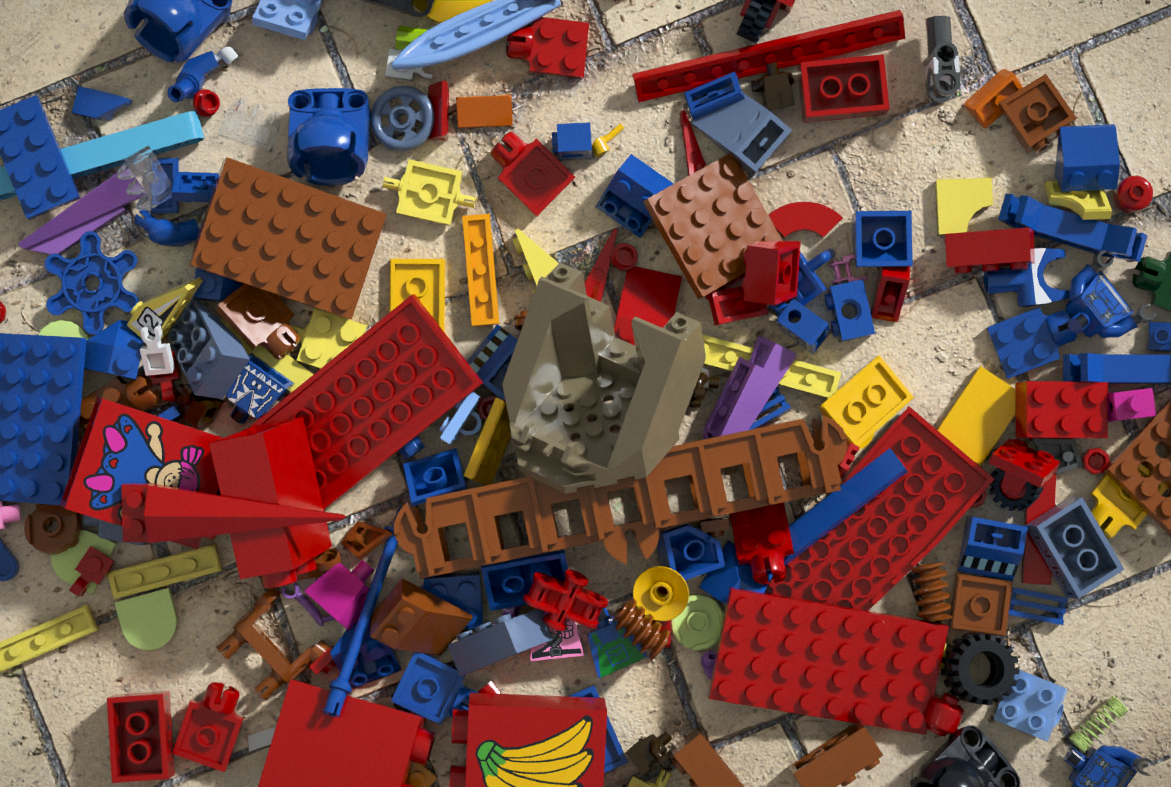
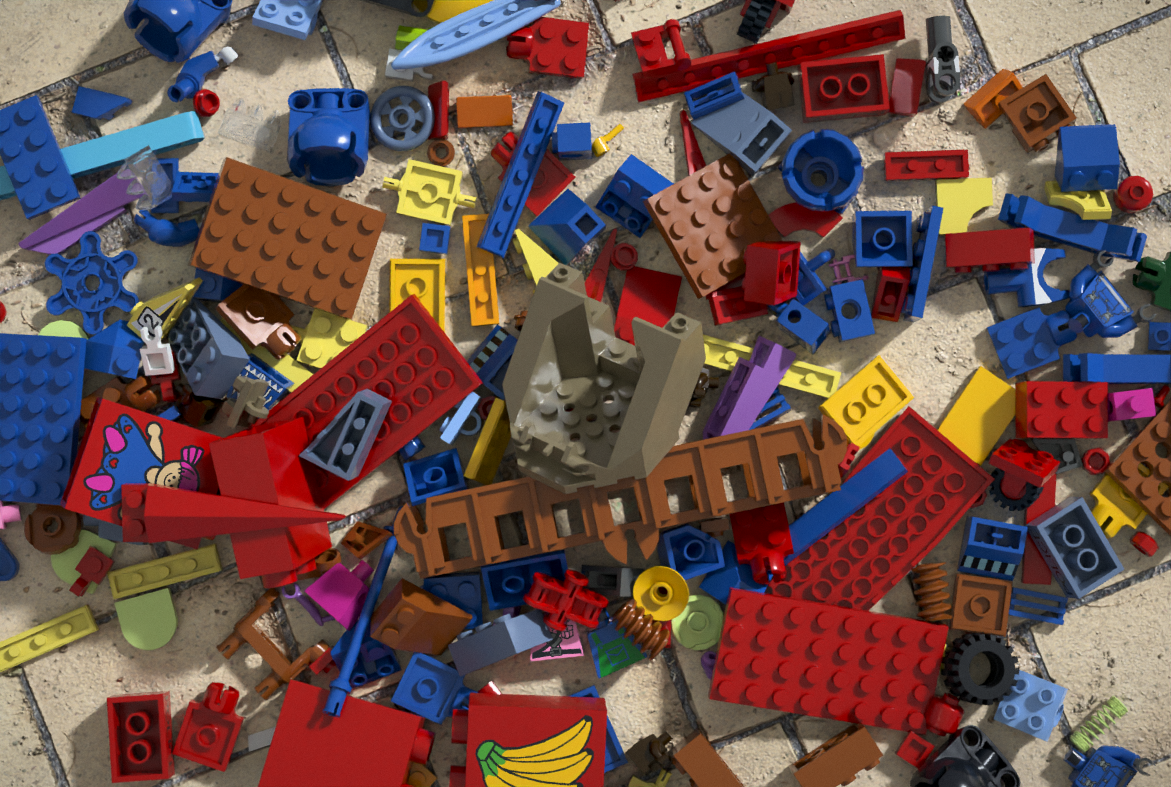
(249, 403): none -> dark tan hips
(349, 437): none -> sand blue wedge
(434, 238): none -> blue plate
(441, 144): none -> dark orange plate
(520, 174): none -> blue tile
(567, 226): none -> blue slope
(611, 579): none -> dark grey slope
(652, 53): none -> red plate
(828, 155): none -> blue piece
(906, 87): none -> red slope
(914, 749): none -> red plate
(923, 253): none -> blue plate
(926, 165): none -> red plate
(1144, 543): none -> red tile
(1158, 400): none -> red piece

